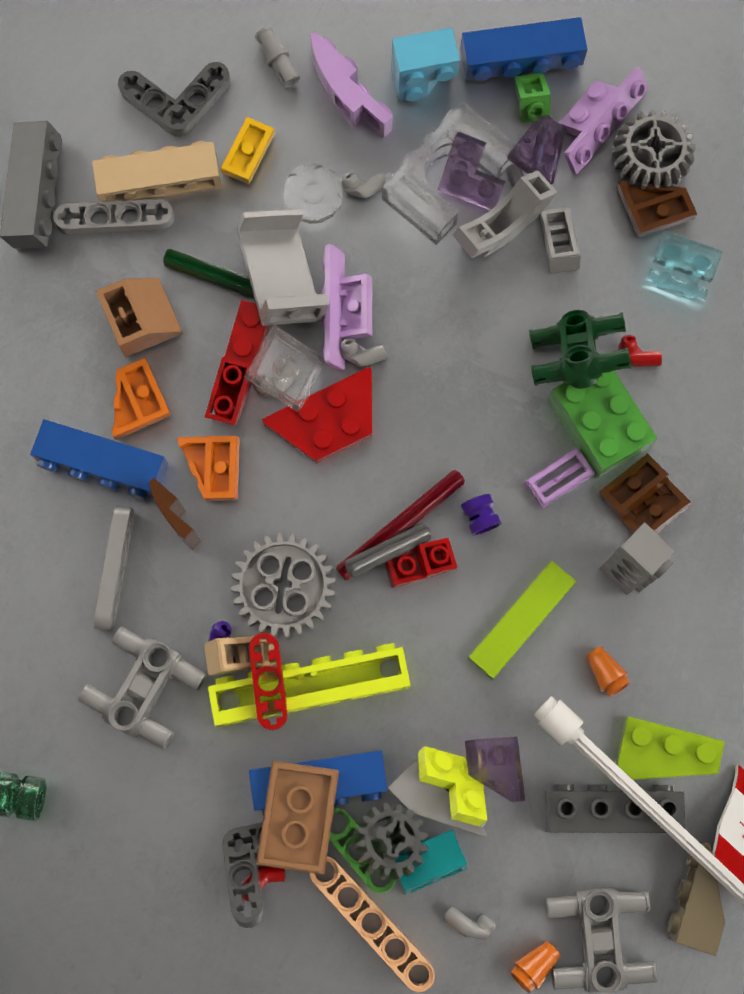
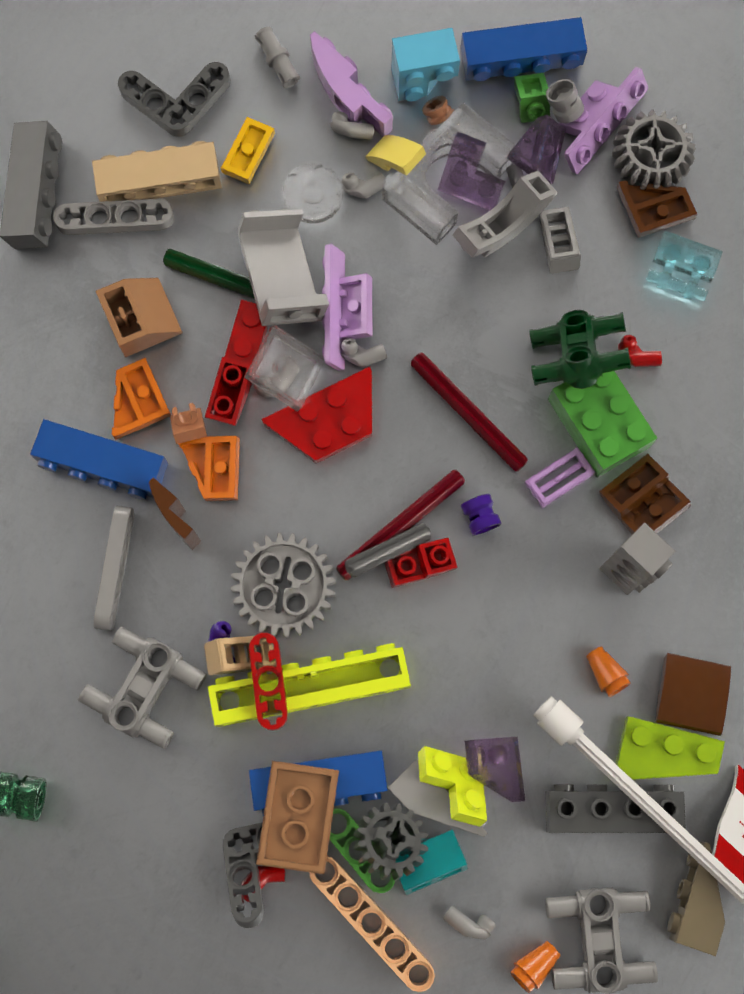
(187, 424): none -> nougat tile
(351, 129): none -> light grey arm
(396, 153): none -> light yellow slope
(436, 110): none -> nougat bush
(469, 412): none -> dark red axle
(522, 620): lime tile -> none
(565, 101): none -> light grey wheel
(693, 694): none -> reddish brown slope

